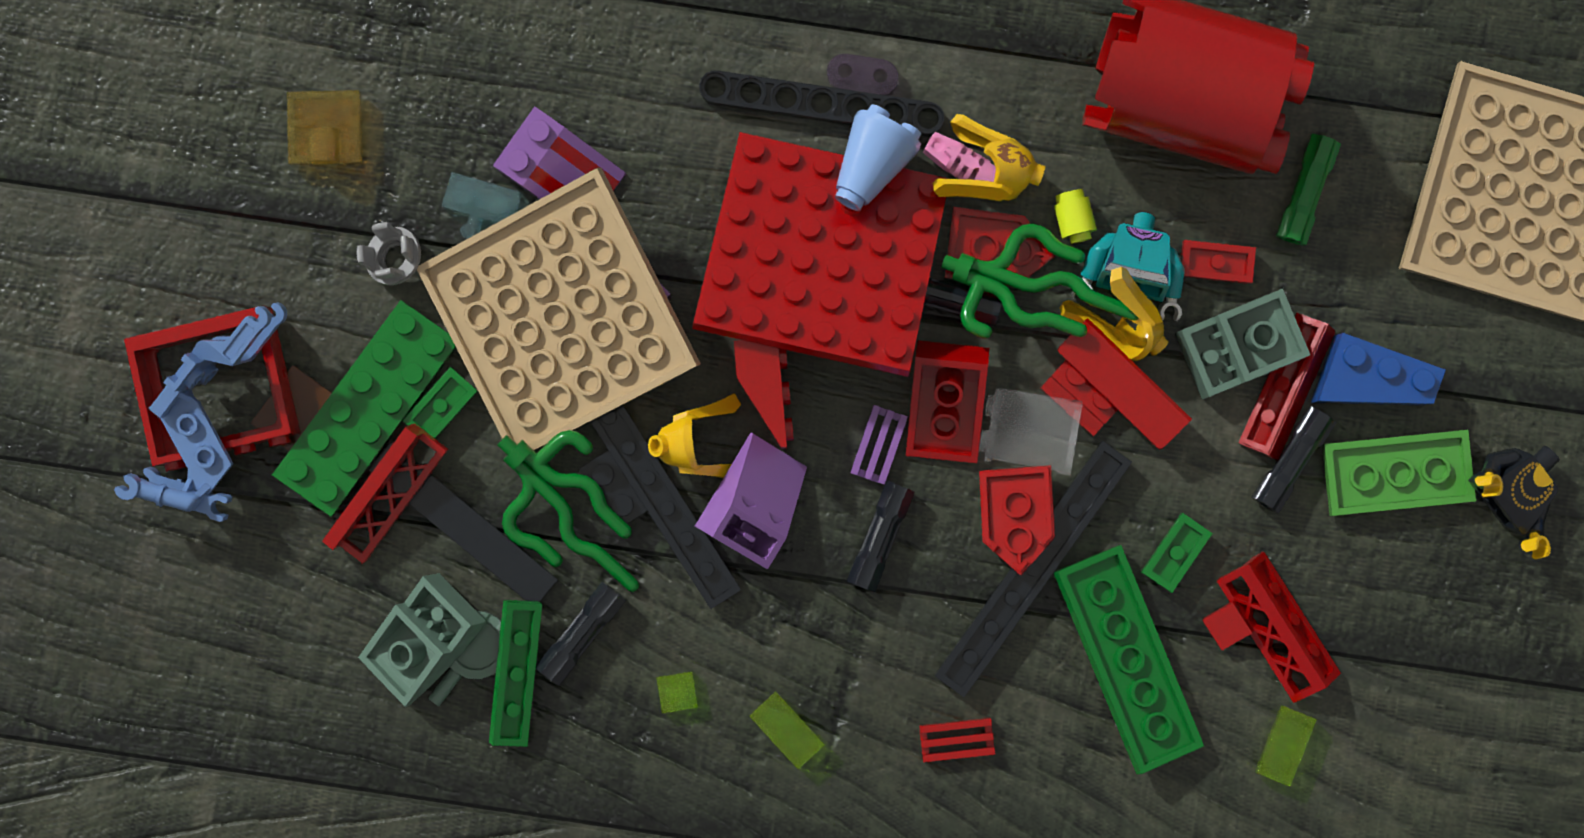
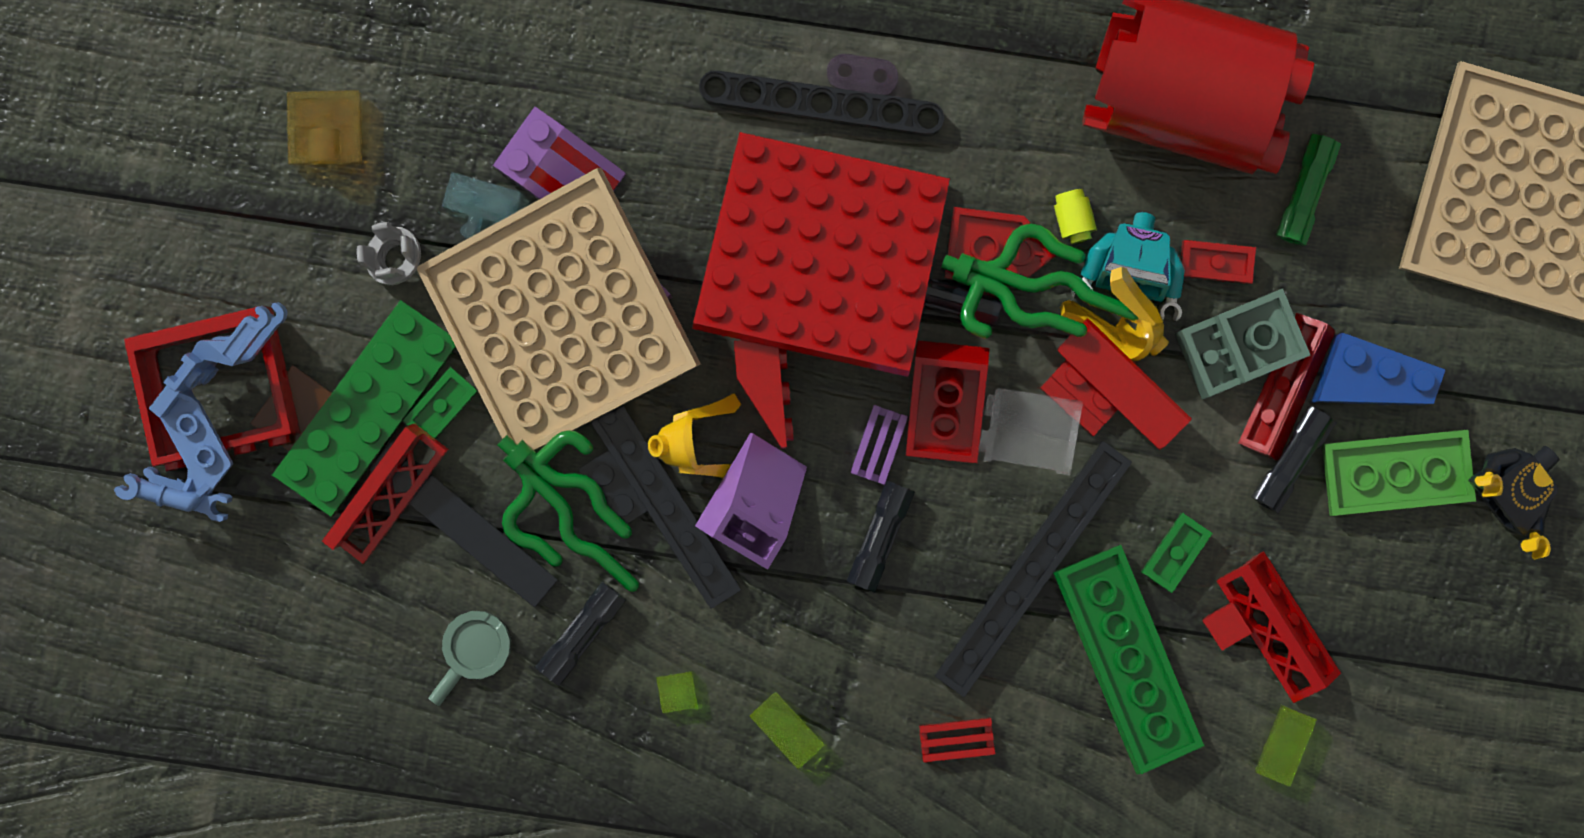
(421, 638): sand green slope -> none
(515, 673): green plate -> none
(874, 156): light blue cone -> none
(958, 159): bright pink hinge -> none
(1012, 161): yellow piece -> none
(1017, 513): red tile -> none

